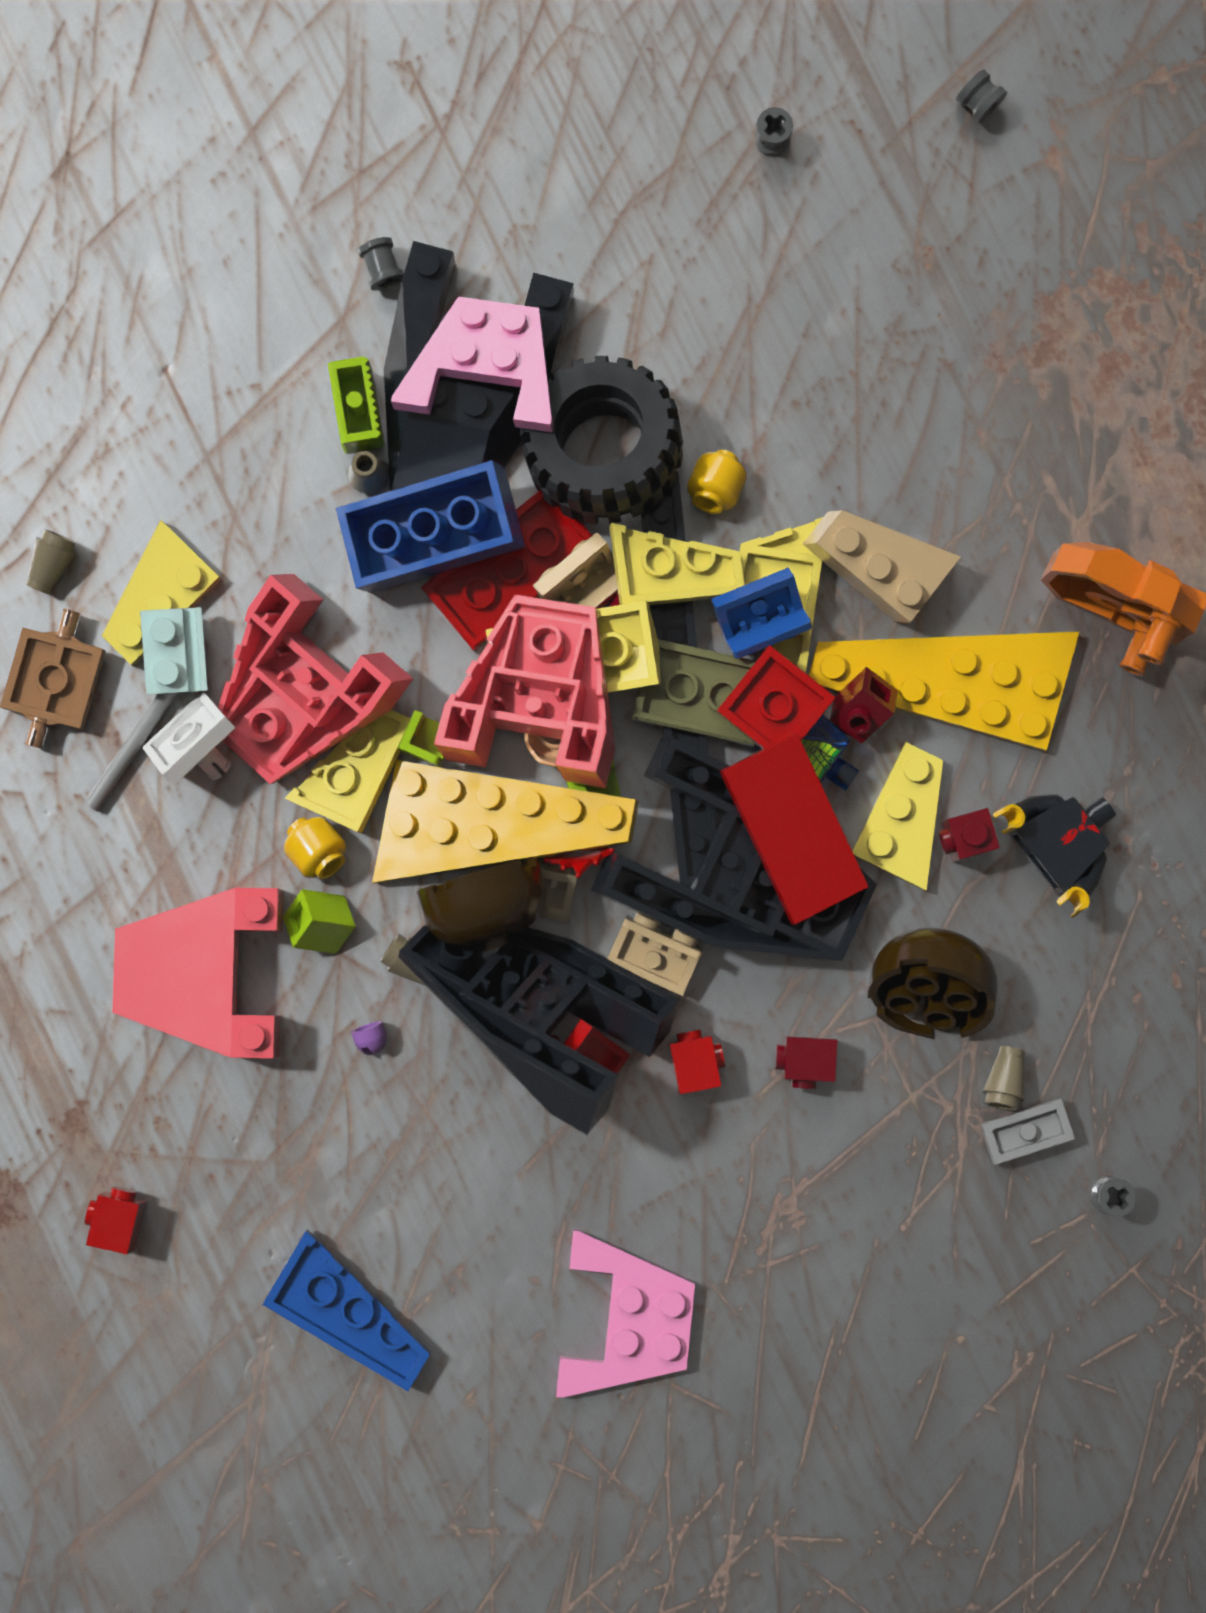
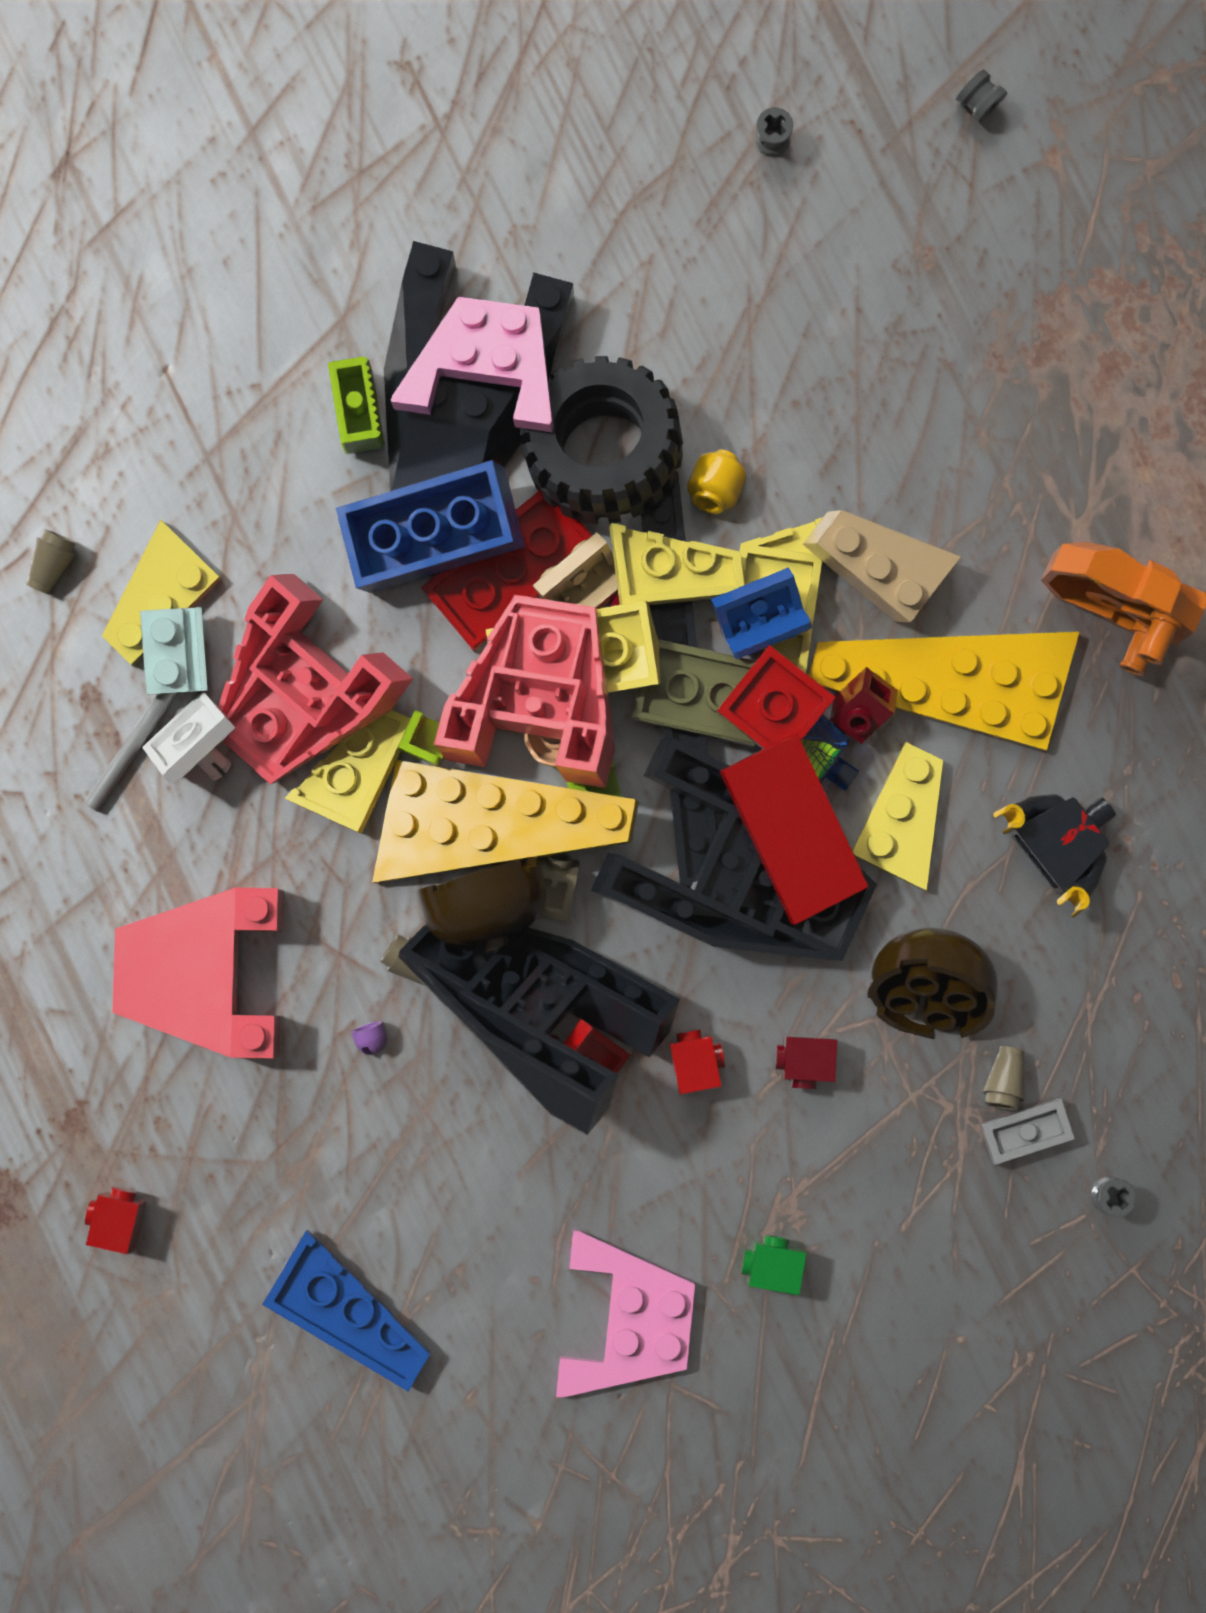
(52, 678): medium nougat plate -> none
(315, 847): yellow head -> none
(318, 921): lime panel -> none
(371, 480): dark tan cone -> none
(381, 263): dark grey bush -> none
(579, 860): red piece -> none
(656, 954): tan bracket -> none
(774, 1265): none -> green brick
(968, 835): dark red brick -> none

